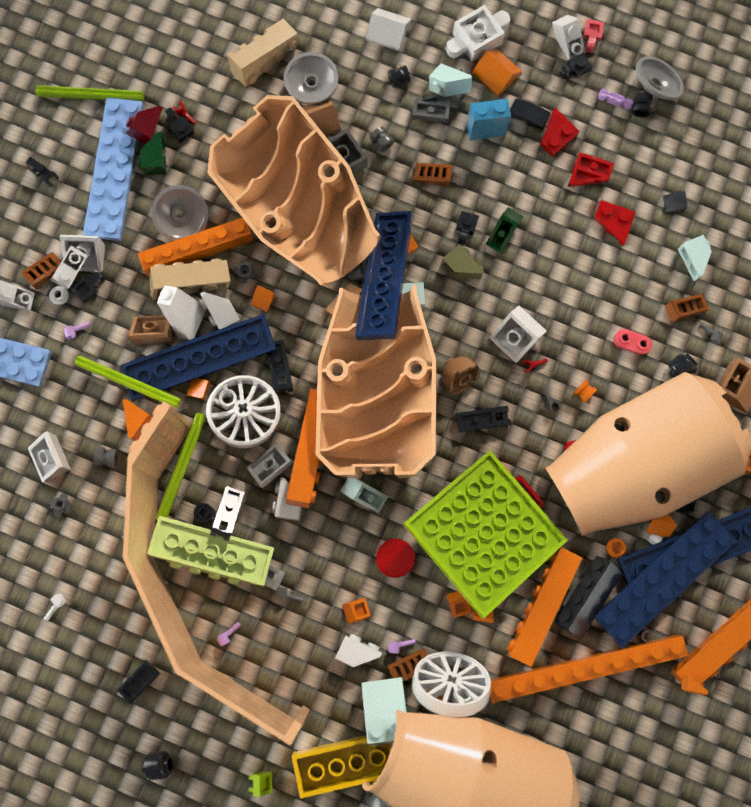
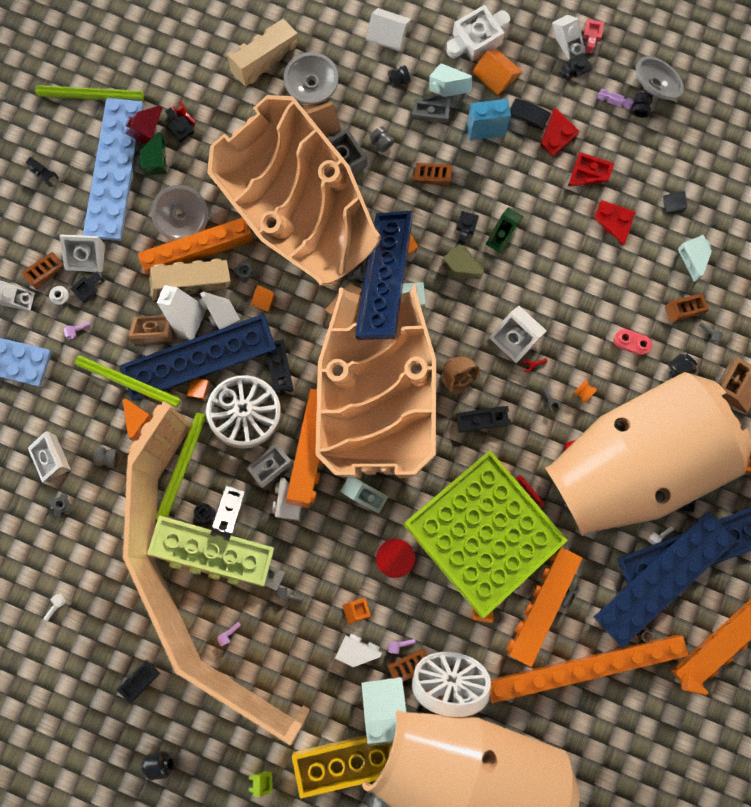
(69, 267): white slope -> none
(458, 604): orange slope -> none
(589, 597): black brick -> none
(616, 548): orange plate -> none
(662, 526): orange slope -> none

